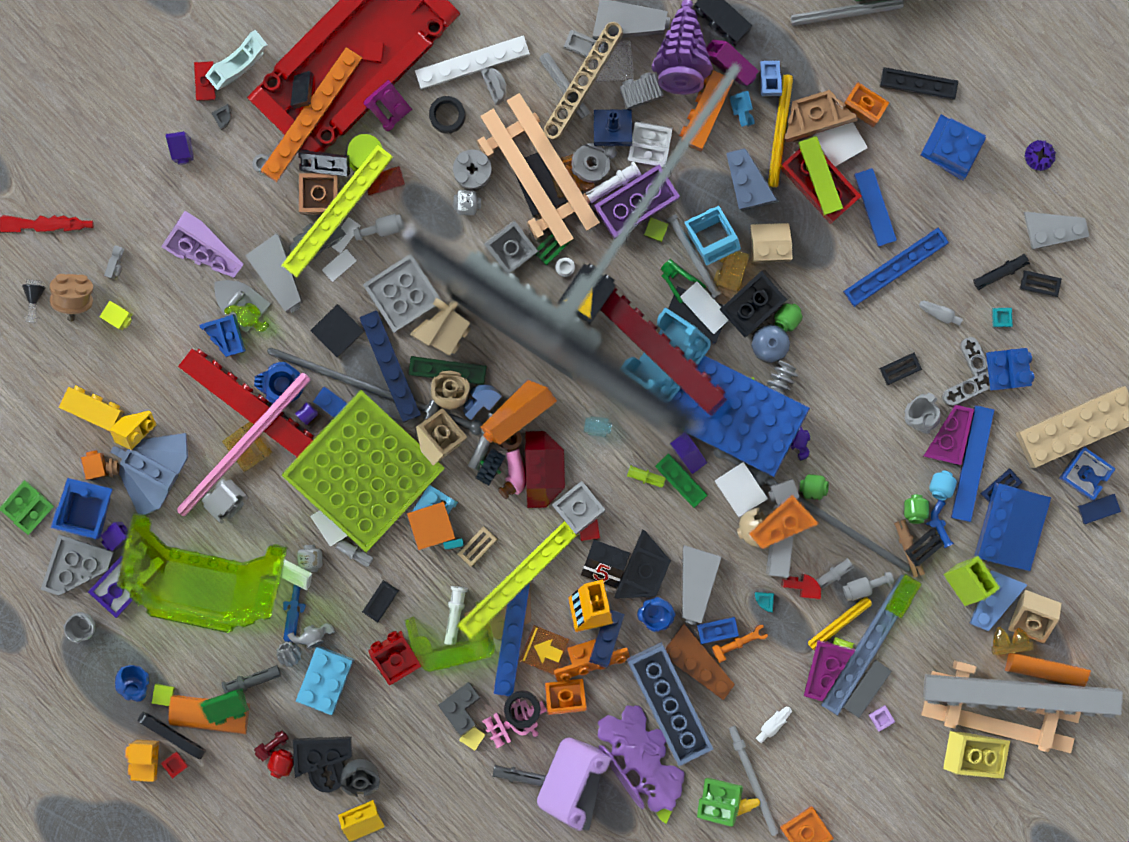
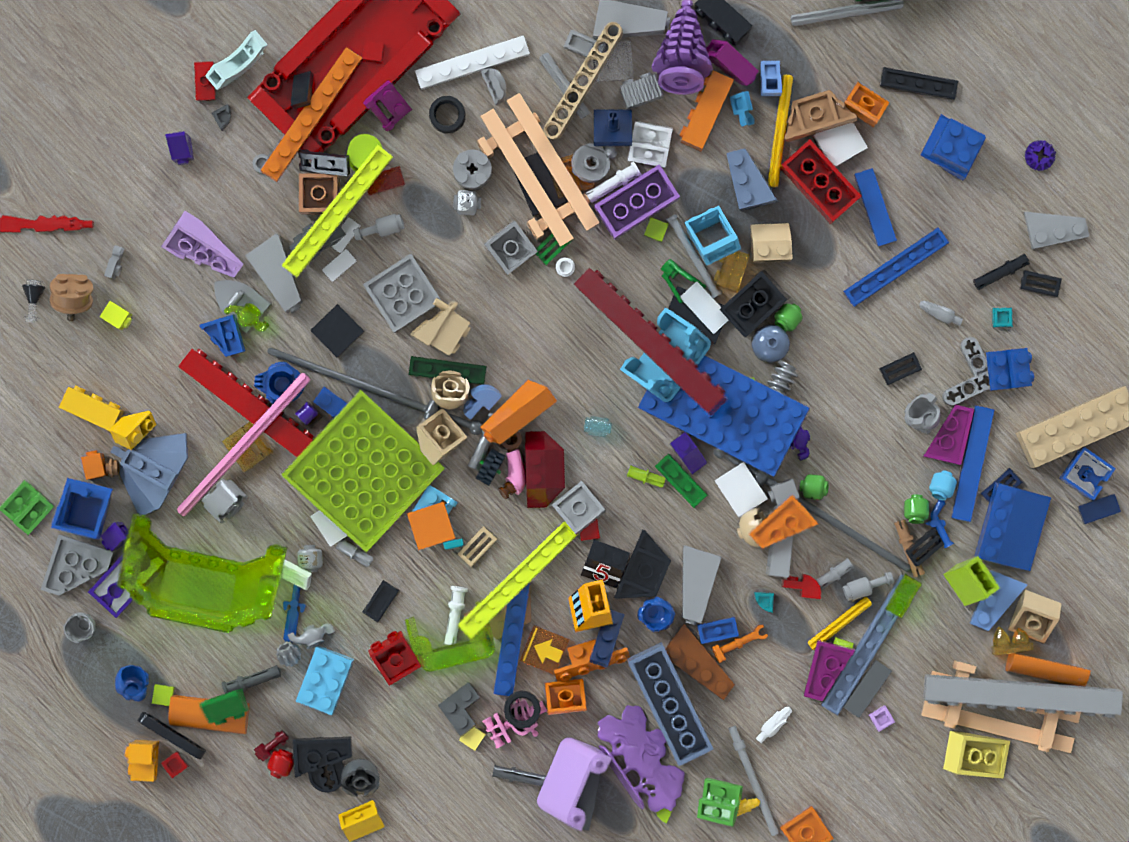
(390, 366): dark blue plate -> none
(559, 332): piece -> none
(820, 175): lime tile -> none

